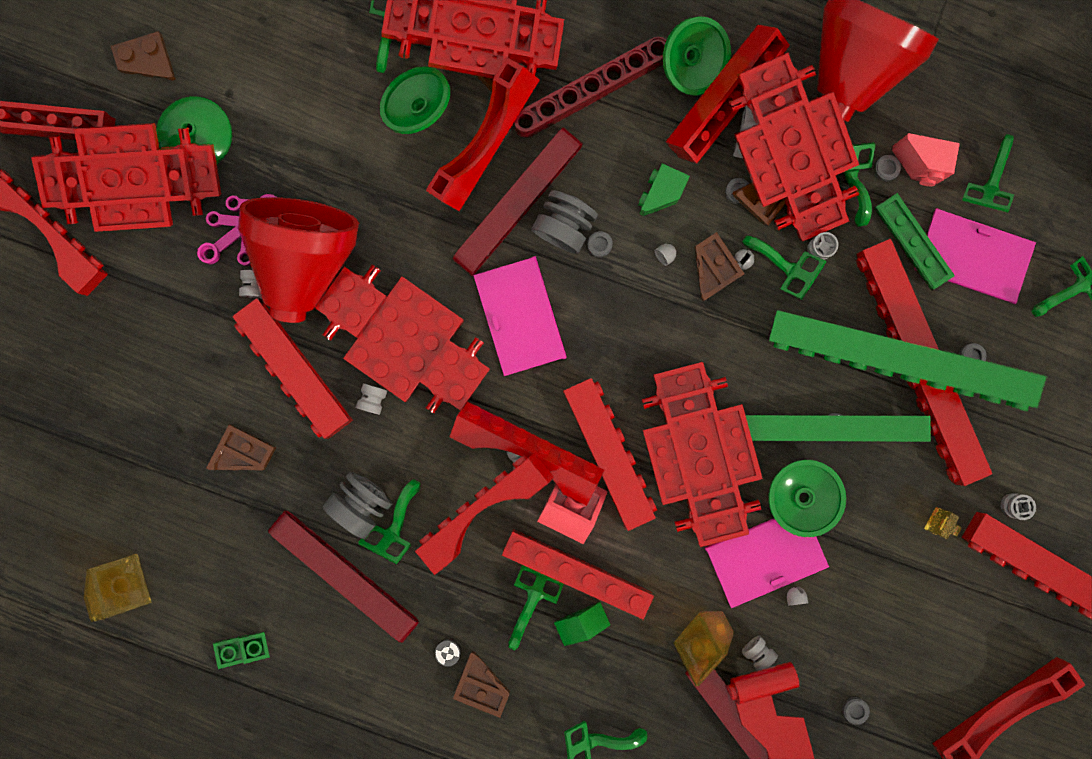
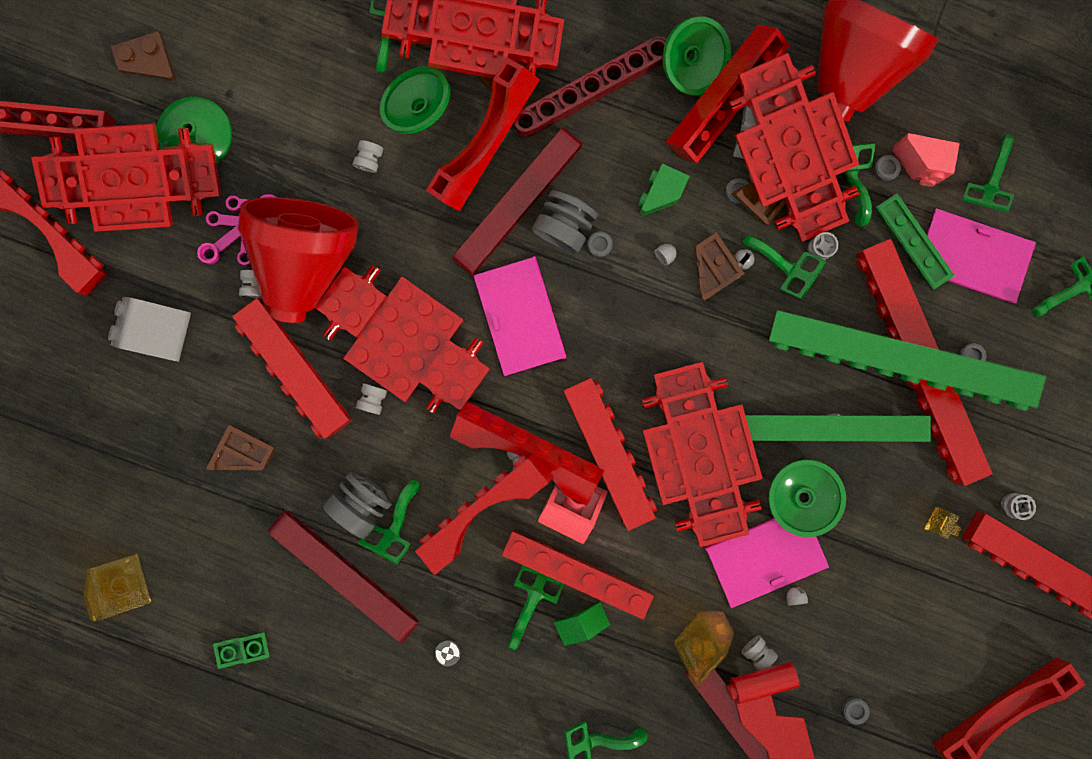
(149, 328): none -> light grey piece
(367, 156): none -> light grey wheel
(481, 687): reddish brown wing -> none

